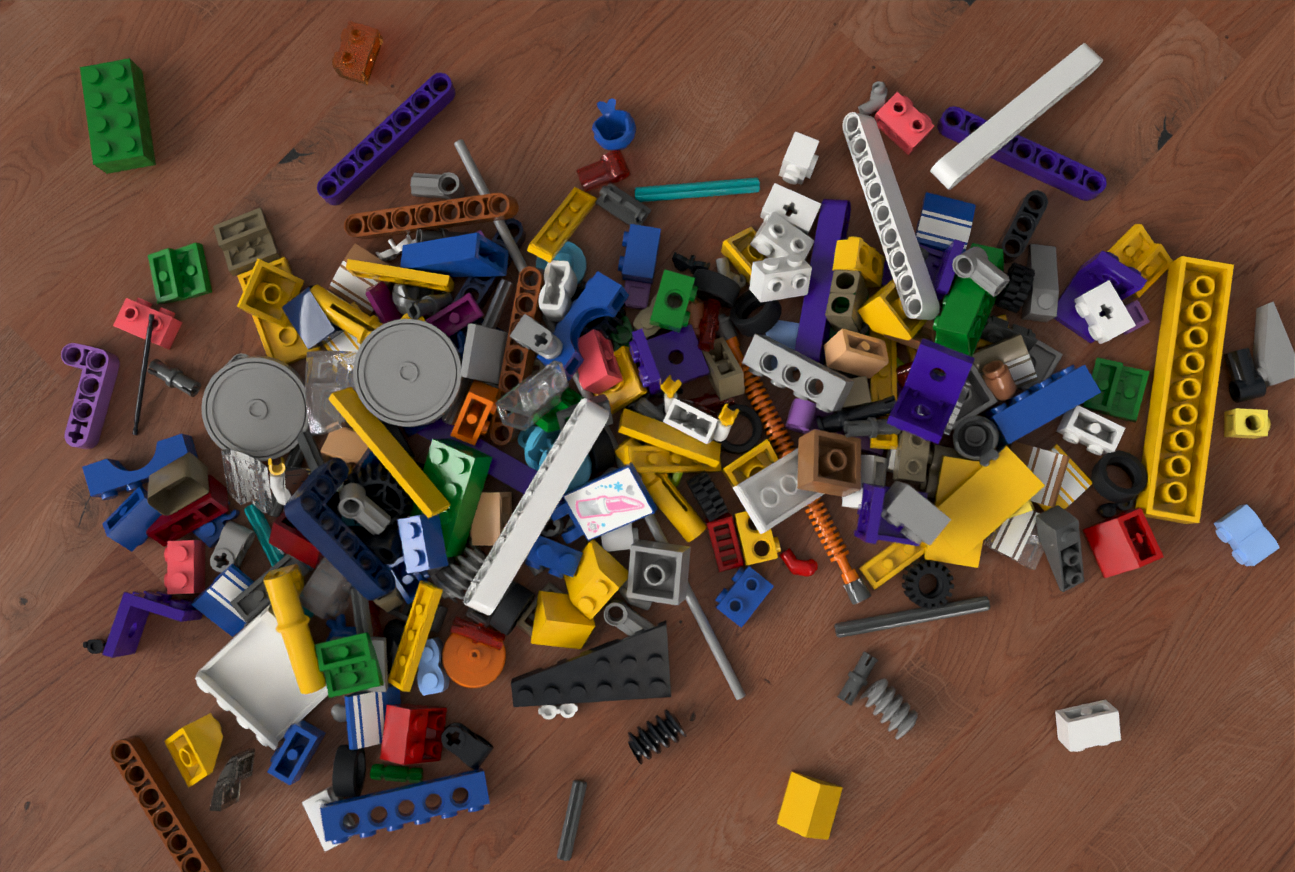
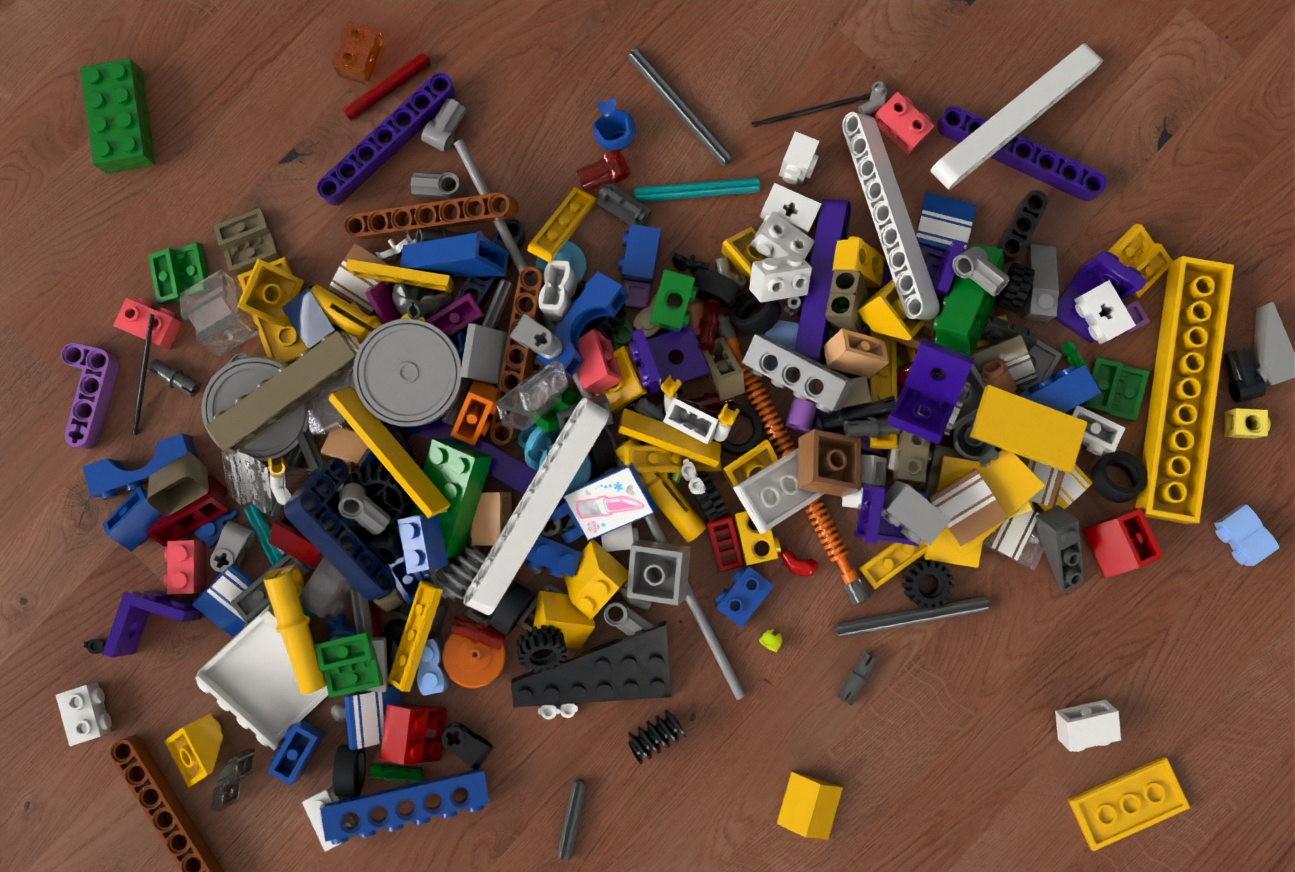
(84, 713): none -> white brick
(215, 313): none -> clear piece
(283, 393): none -> dark tan brick
(385, 86): none -> red axle
(441, 130): none -> light grey piece
(541, 648): none -> black tyre
(680, 107): none -> dark grey axle
(690, 474): none -> white piece
(770, 641): none -> neon yellow hinge
(794, 306): none -> light grey arm
(810, 110): none -> black piece
(891, 707): light grey piece -> none
(968, 506): none -> slope
(1028, 429): none -> yellow tile
(1070, 350): none -> green axle
(1109, 509): black piece -> none
(1128, 803): none -> yellow tile

